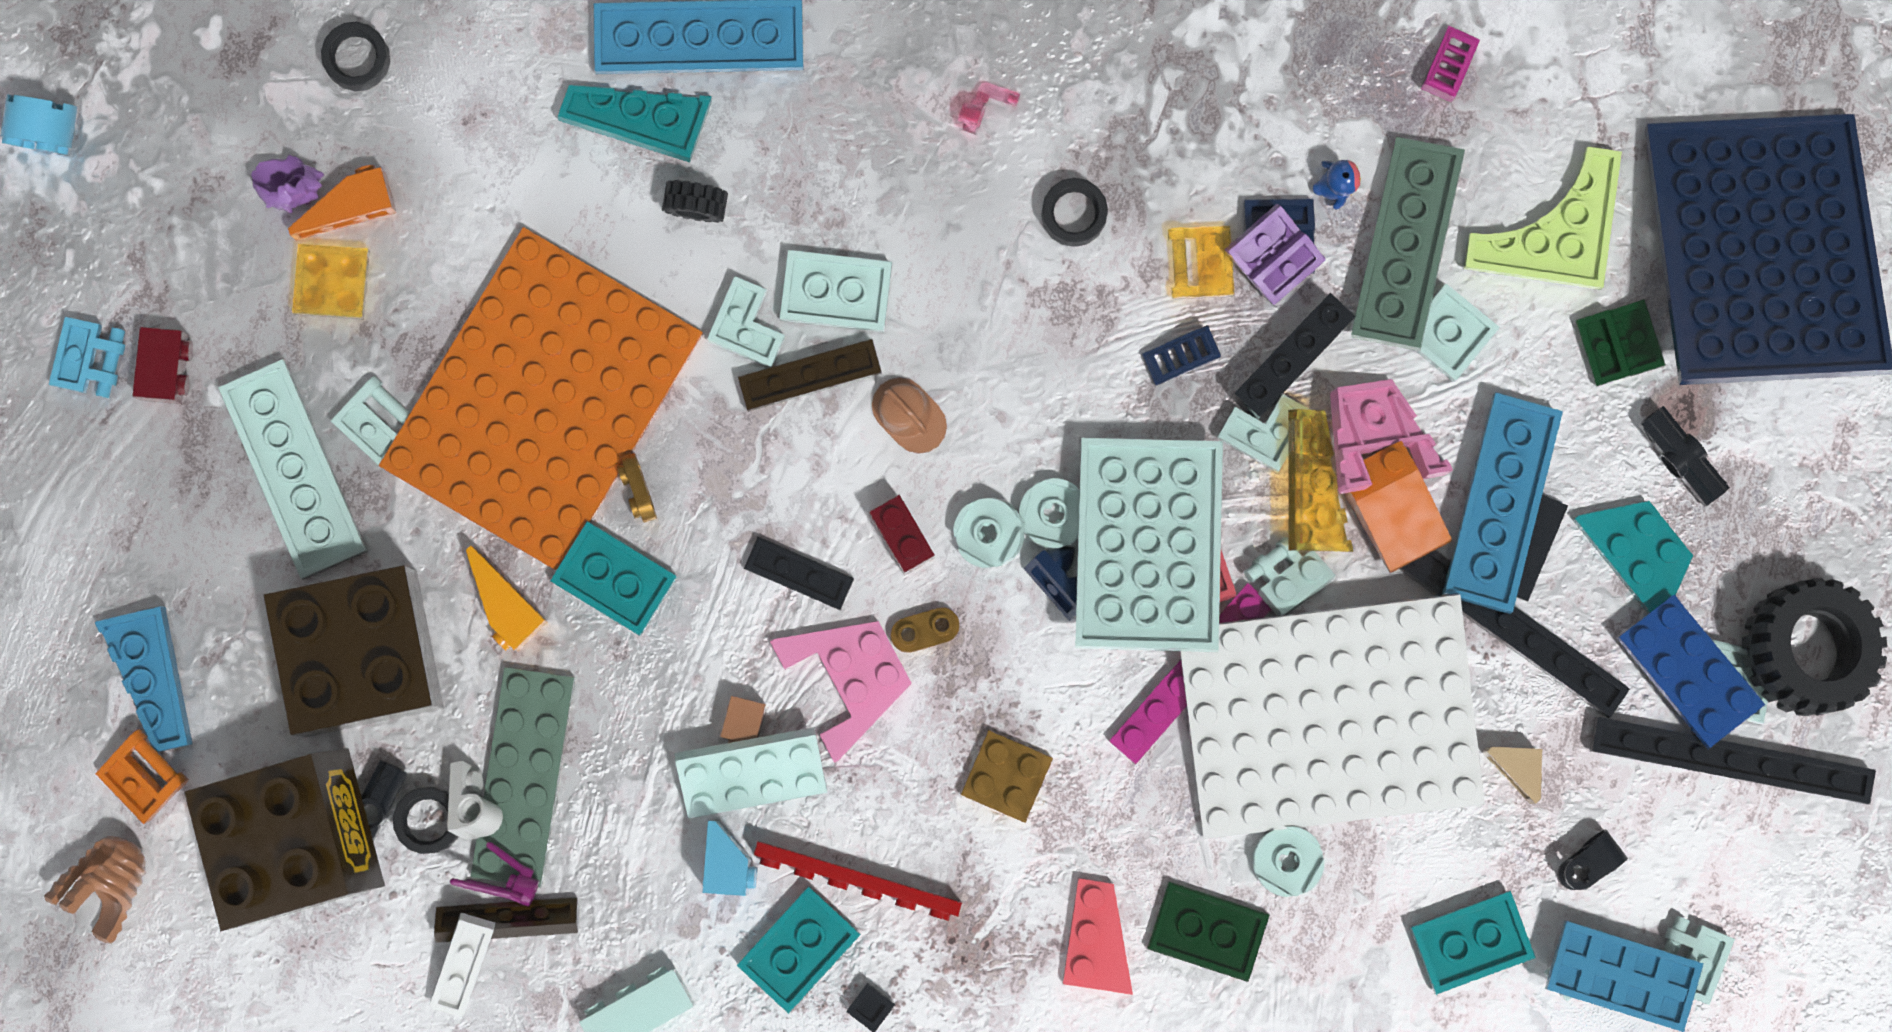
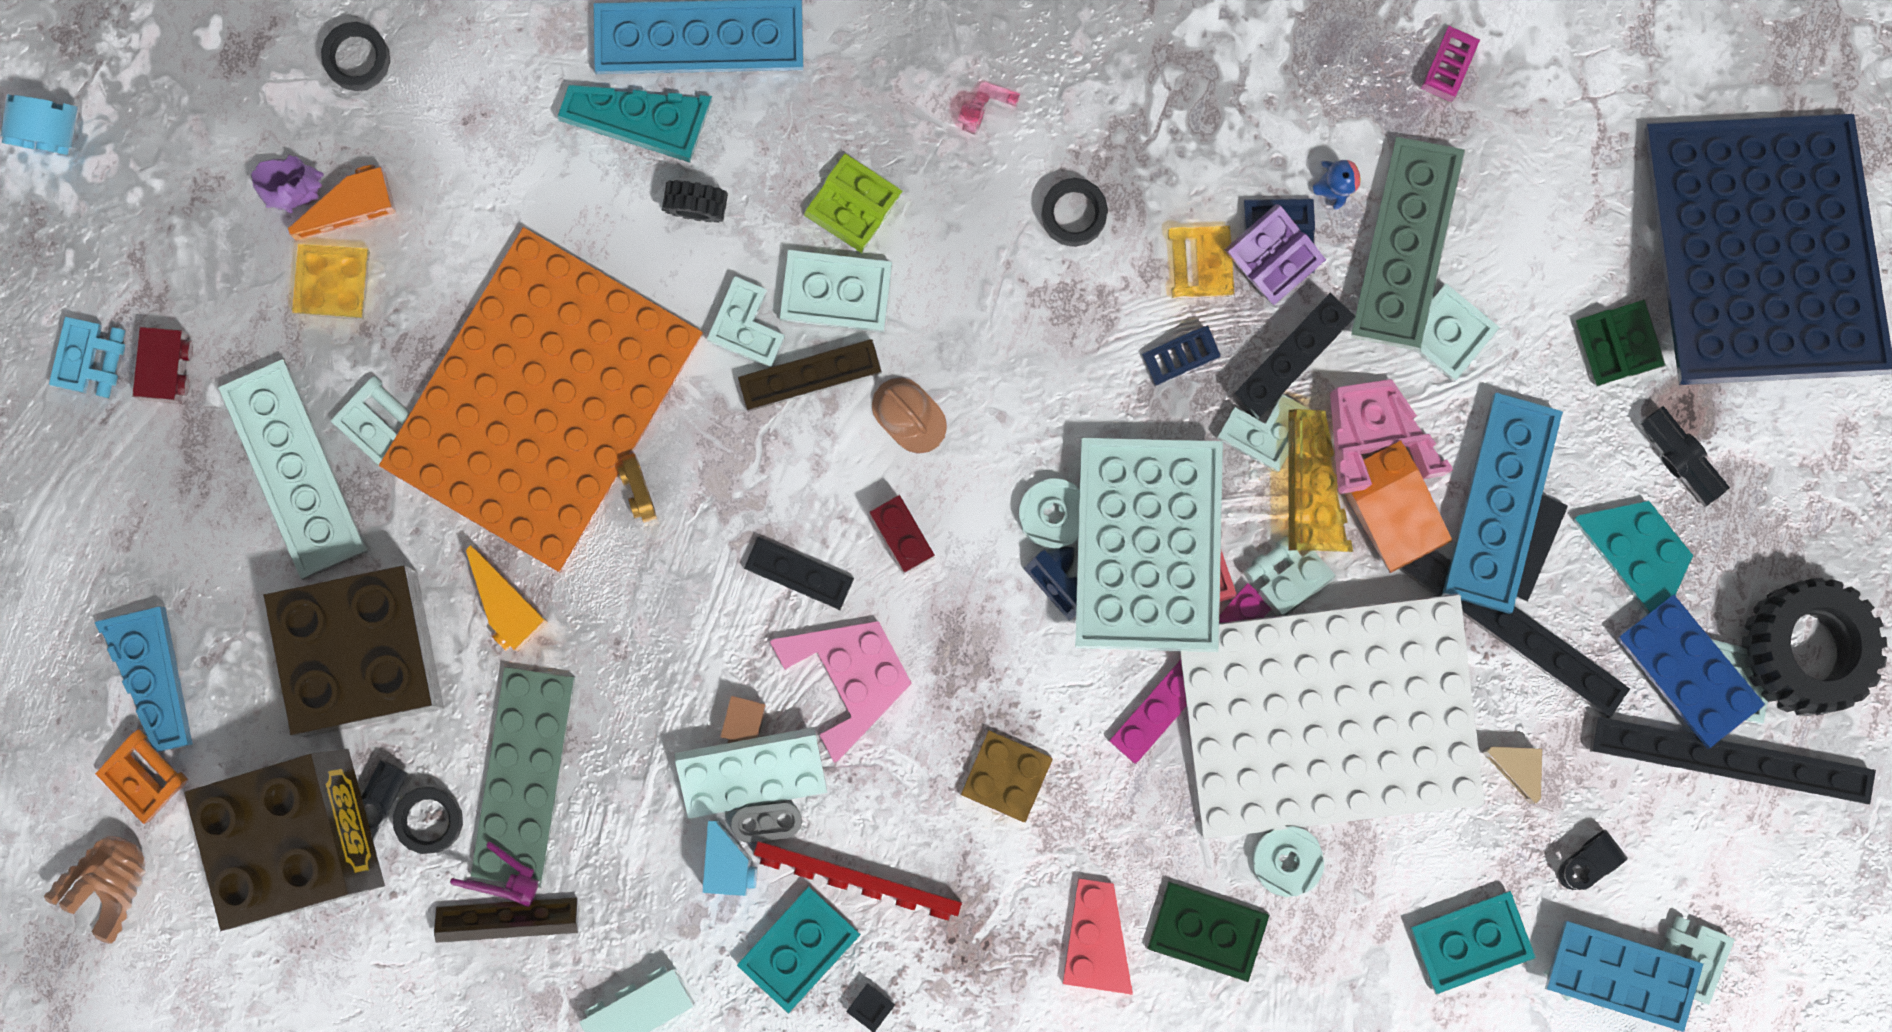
(462, 965): white plate -> none
(468, 812): white plate -> none
(613, 578): teal plate -> none
(766, 822): none -> light grey plate
(853, 203): none -> lime slope
(925, 631): pearl gold plate -> none
(970, 538): light aqua plate -> none
(1566, 243): yellowish green plate -> none

